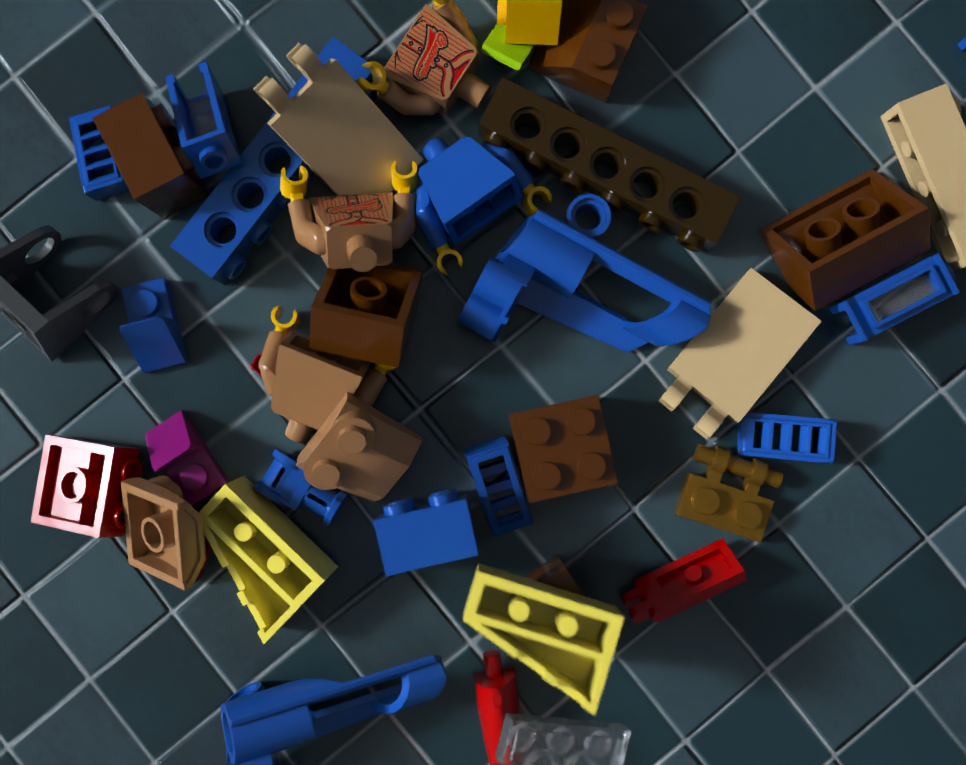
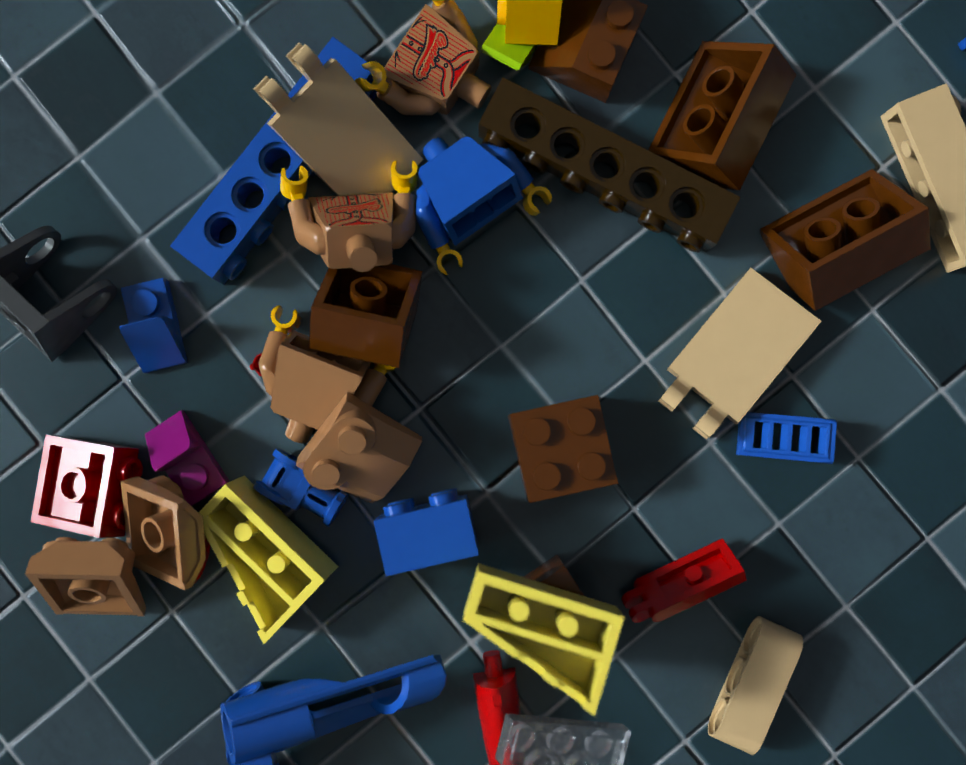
(87, 577): none -> medium nougat slope
(93, 185): blue slope -> none
(150, 156): reddish brown brick -> none
(204, 126): blue window -> none
(486, 451): blue slope -> none
(541, 272): blue panel -> none
(594, 205): blue piece -> none
(724, 110): none -> reddish brown slope
(724, 506): pearl gold plate -> none
(755, 685): none -> tan beam
(897, 297): blue window -> none

